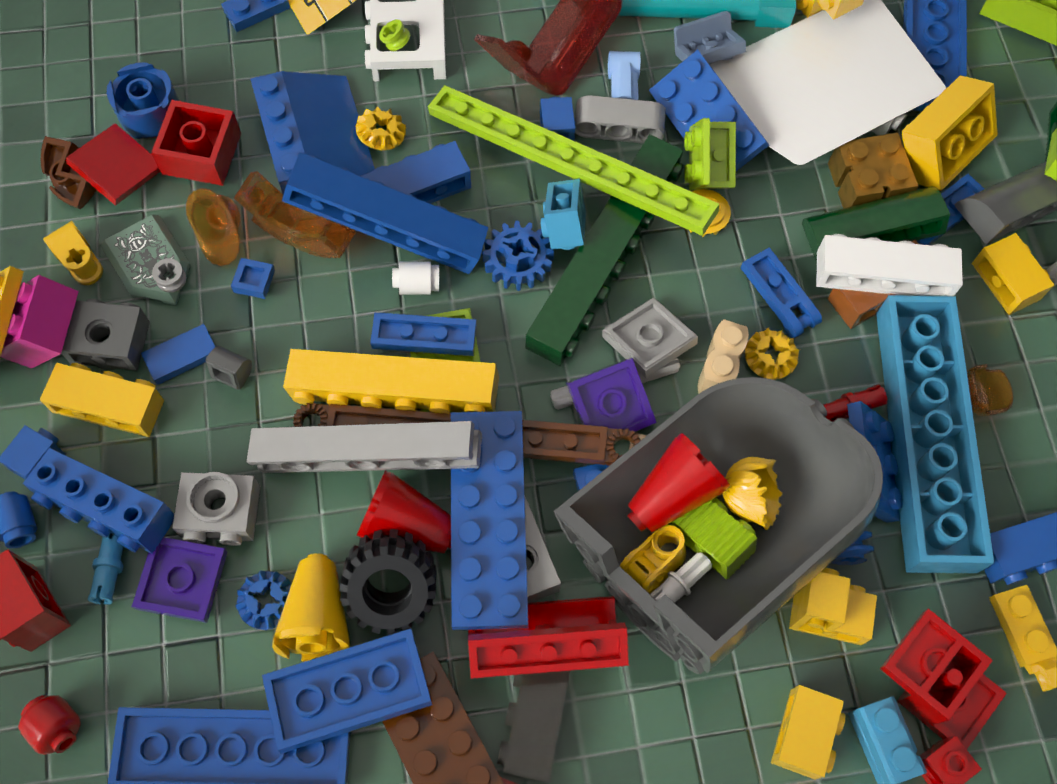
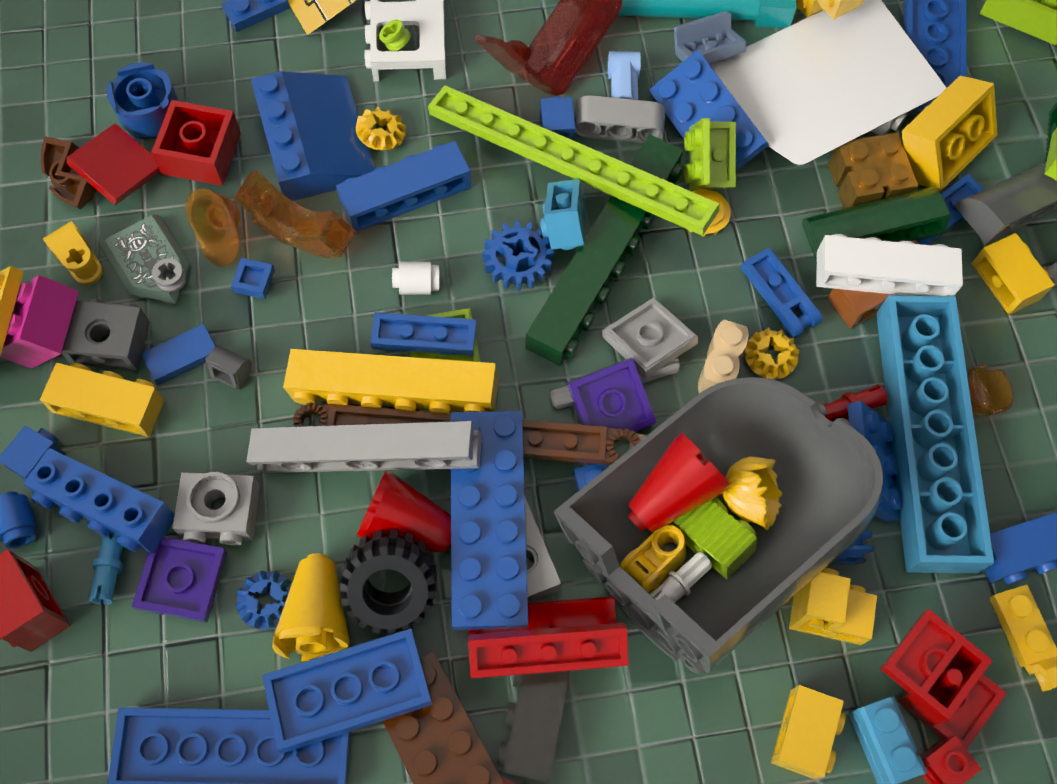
(49, 724): red head -> none
(384, 213): blue brick -> none

